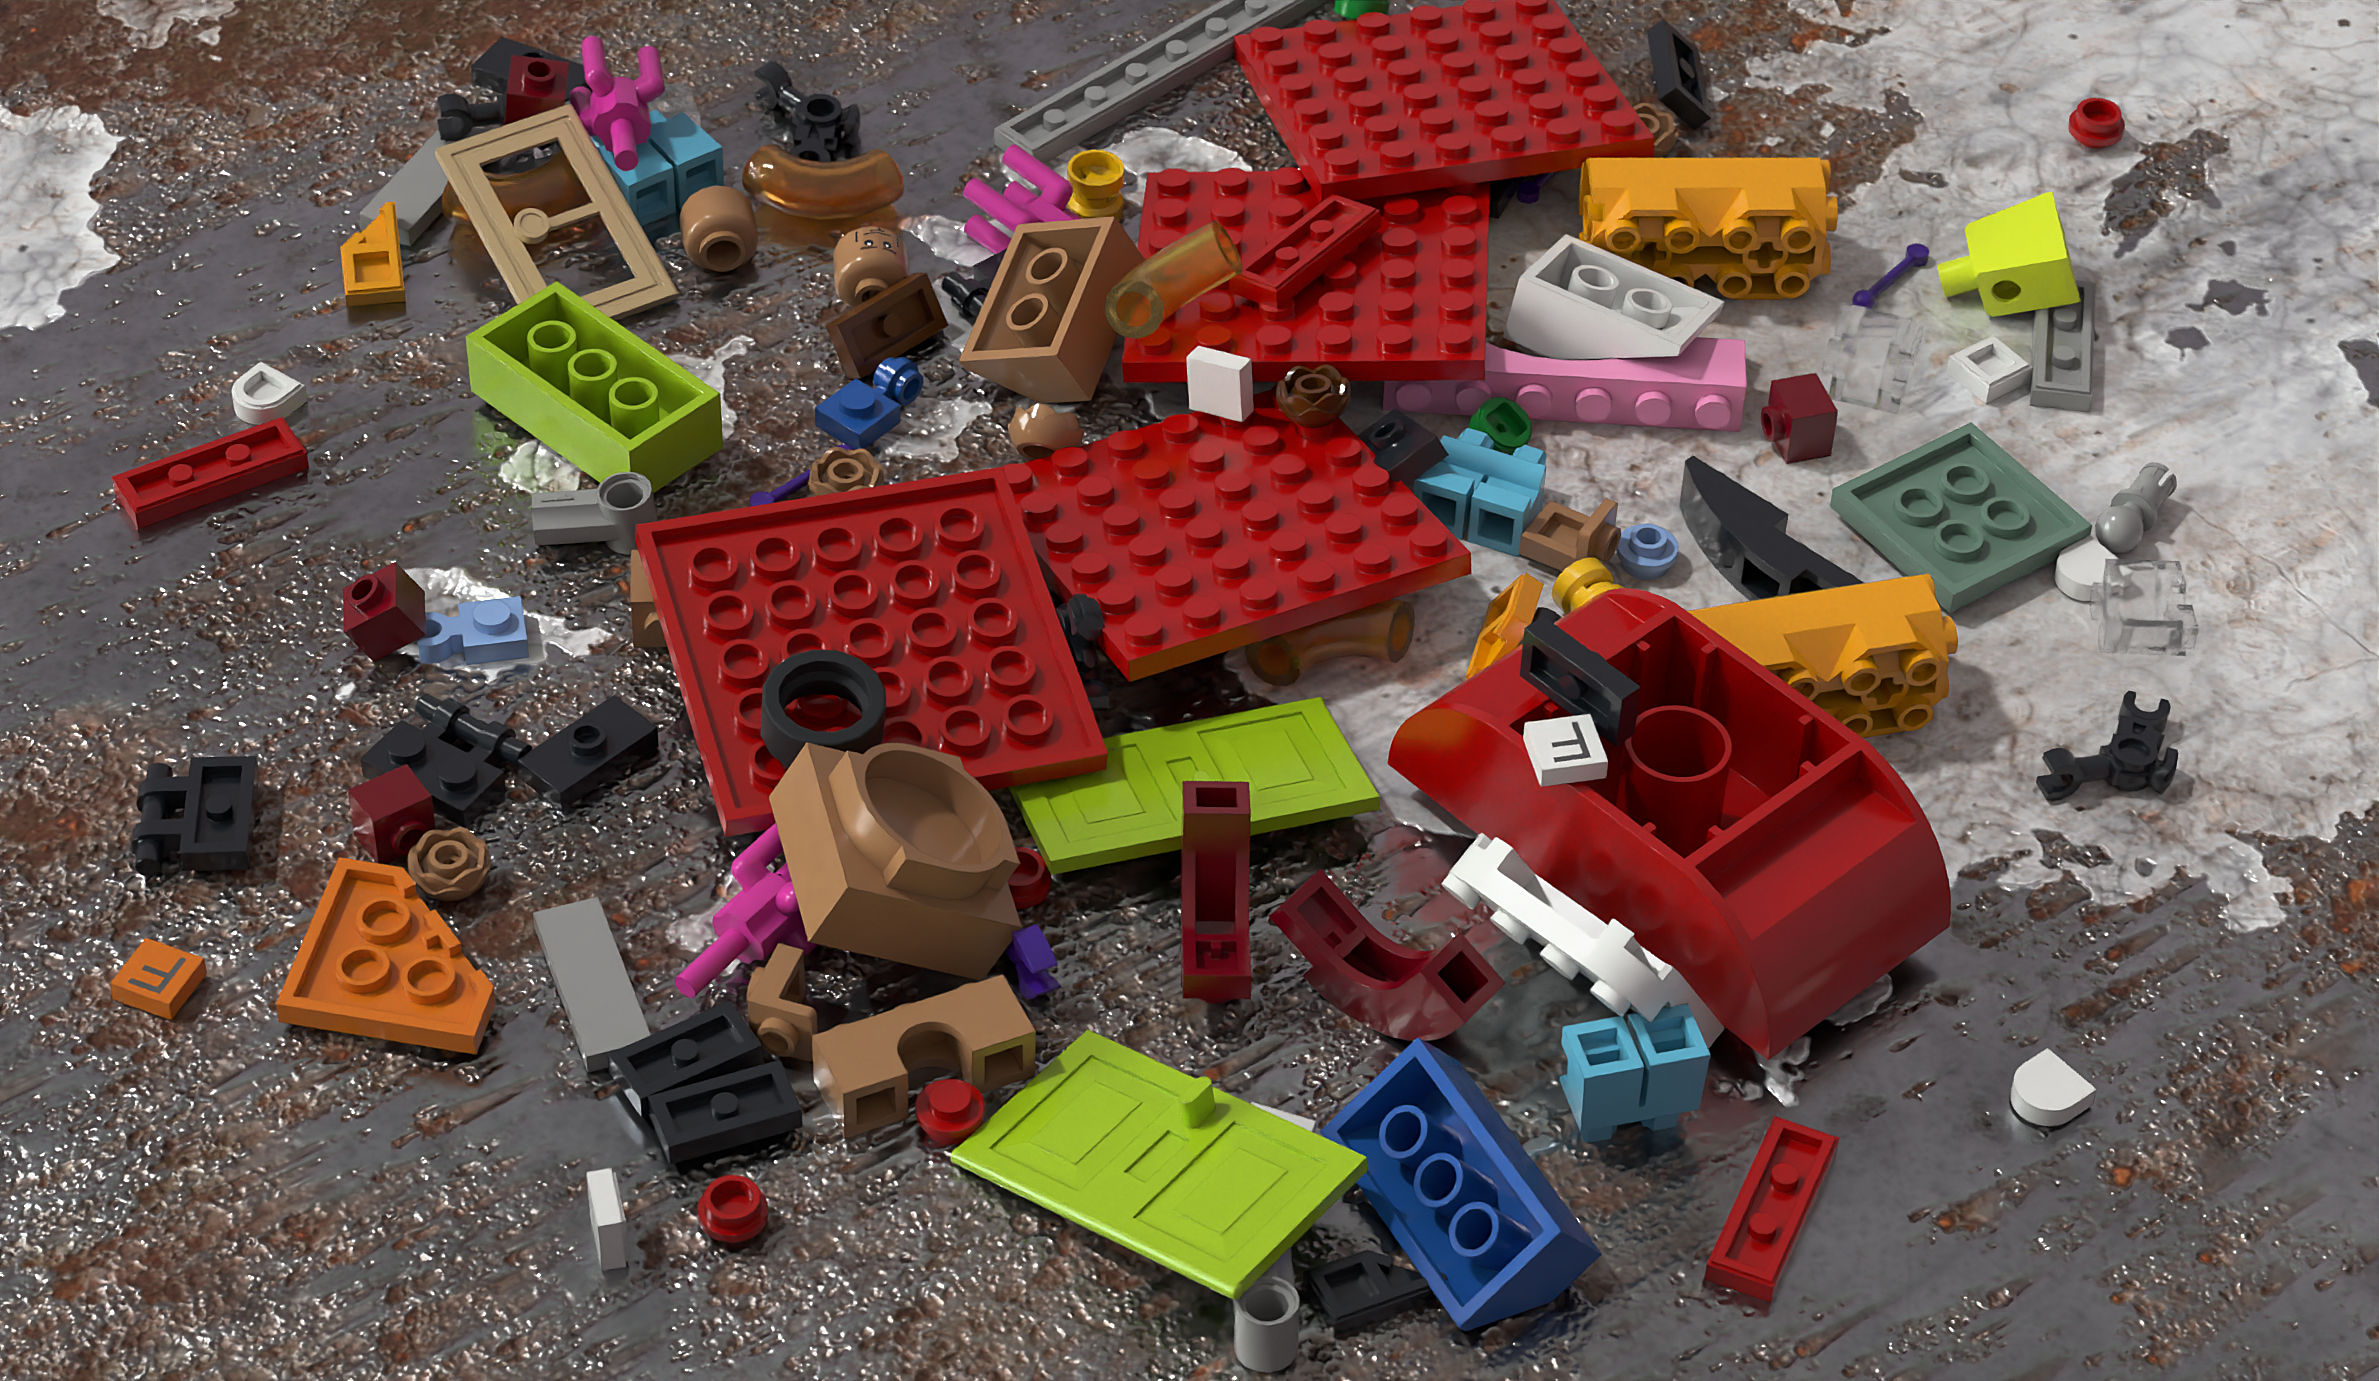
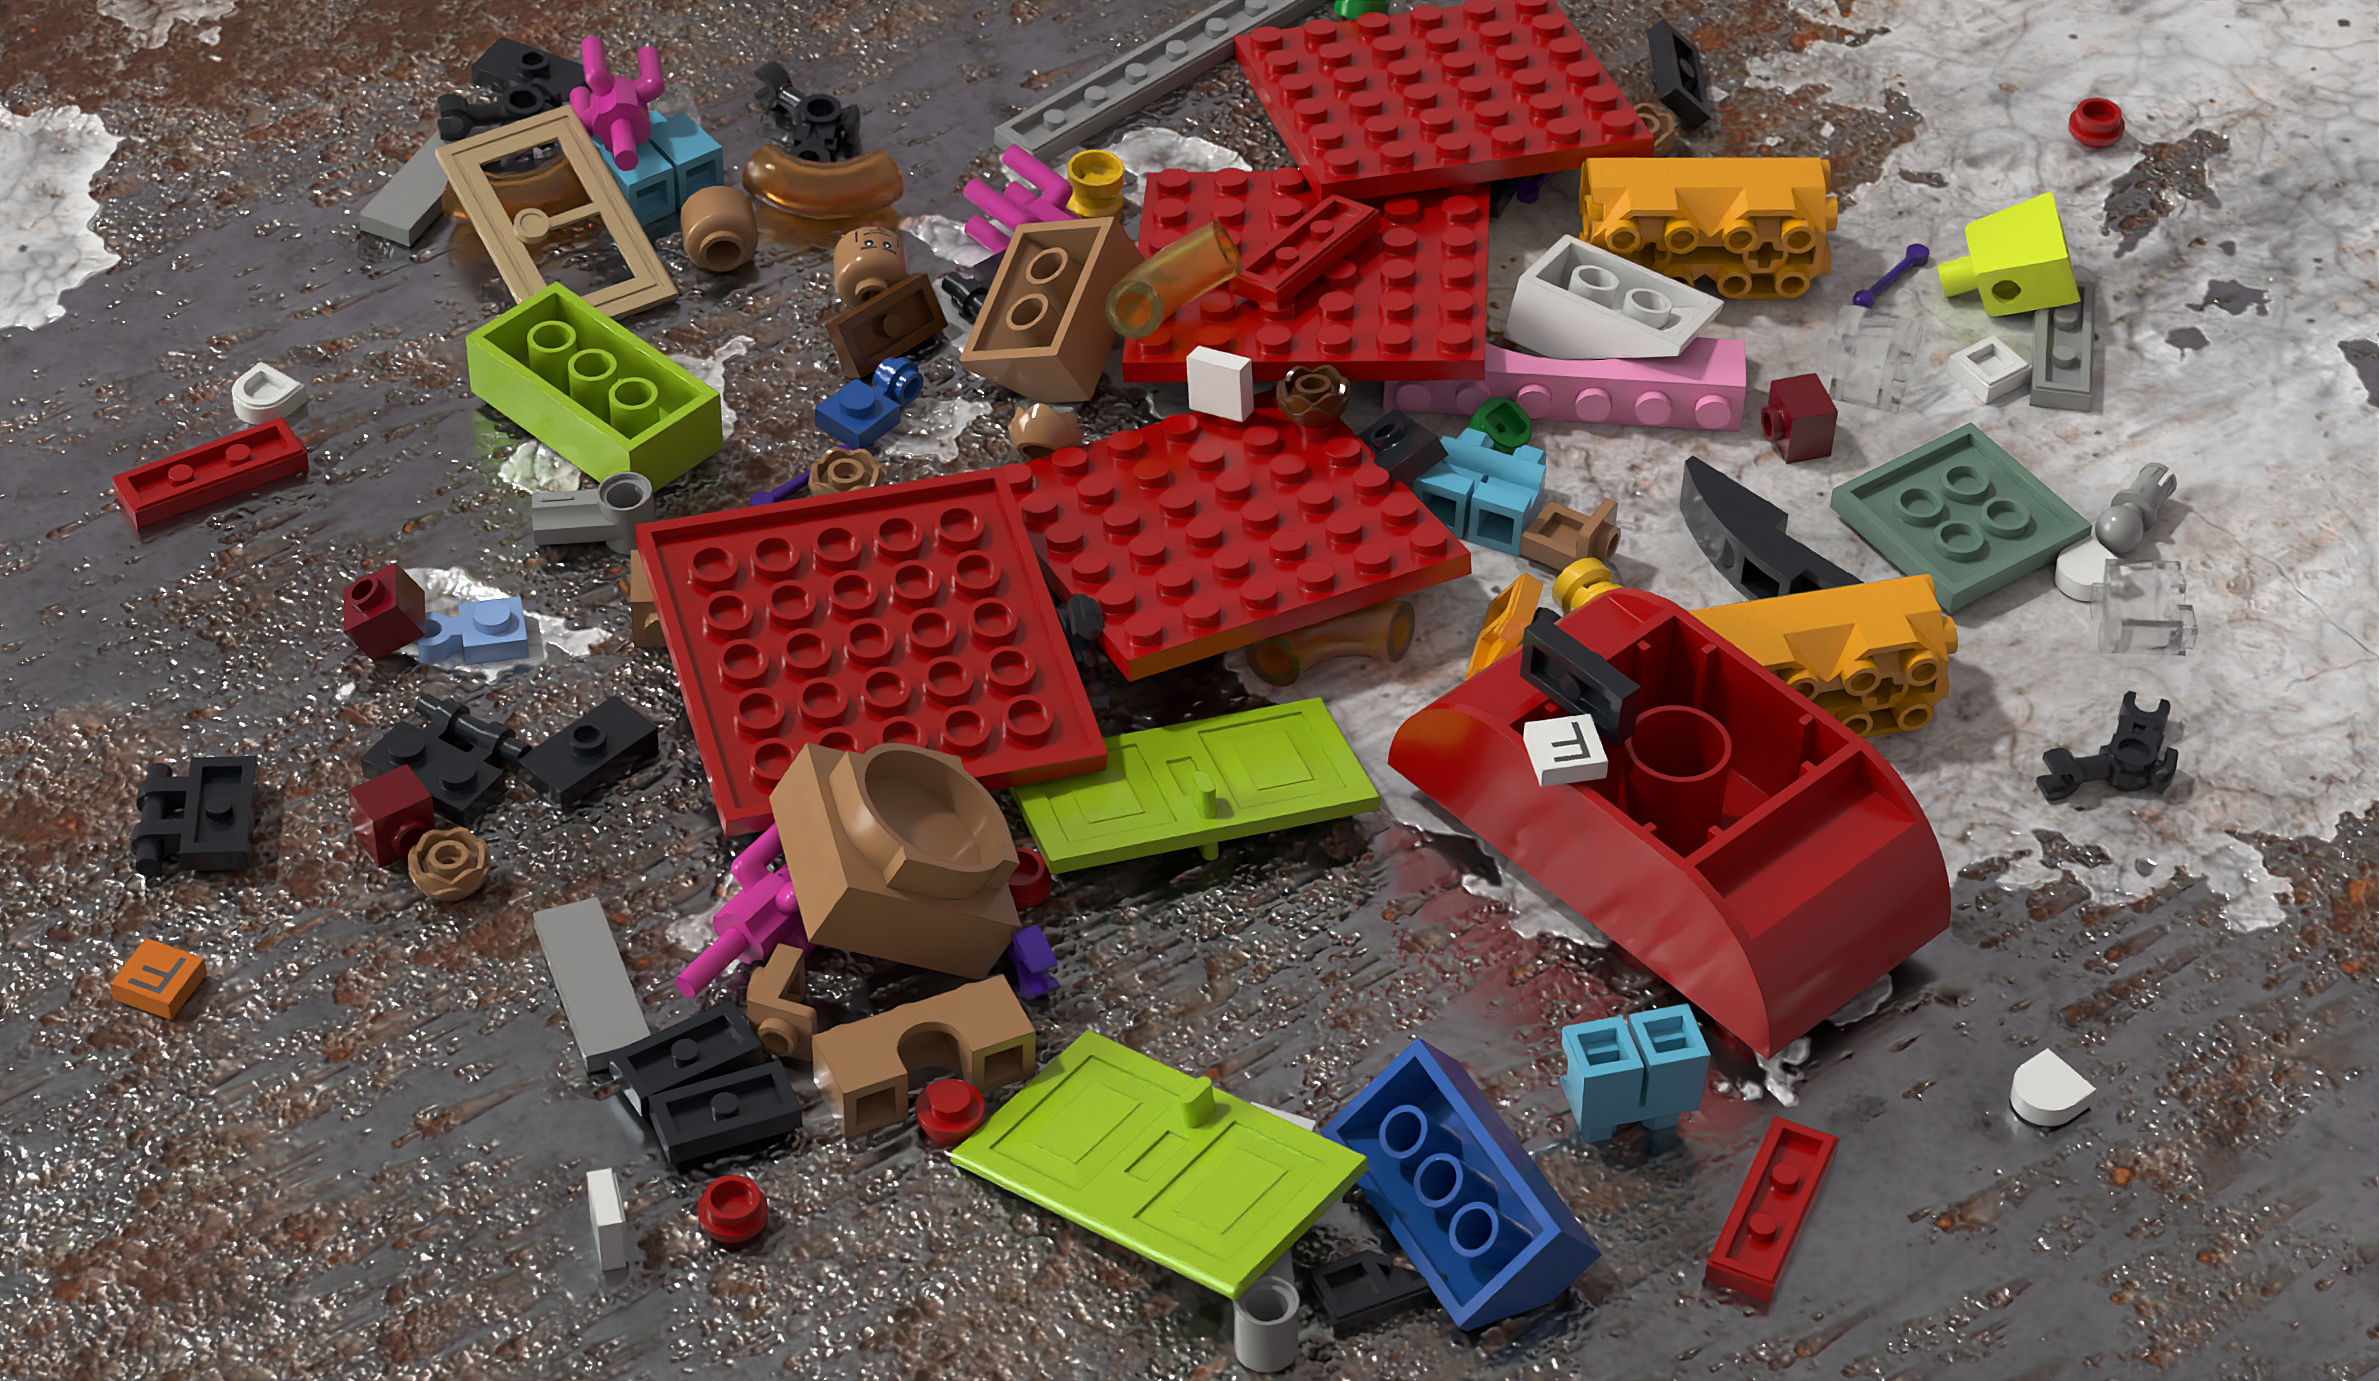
(374, 262): light orange tile -> none
(385, 966): orange plate -> none
(534, 87): dark red plate -> none
(822, 674): black tyre -> none
(1215, 891): dark red arch -> none
(1375, 978): dark red arch -> none
(1572, 936): white plate -> none
(1647, 551): light blue plate -> none

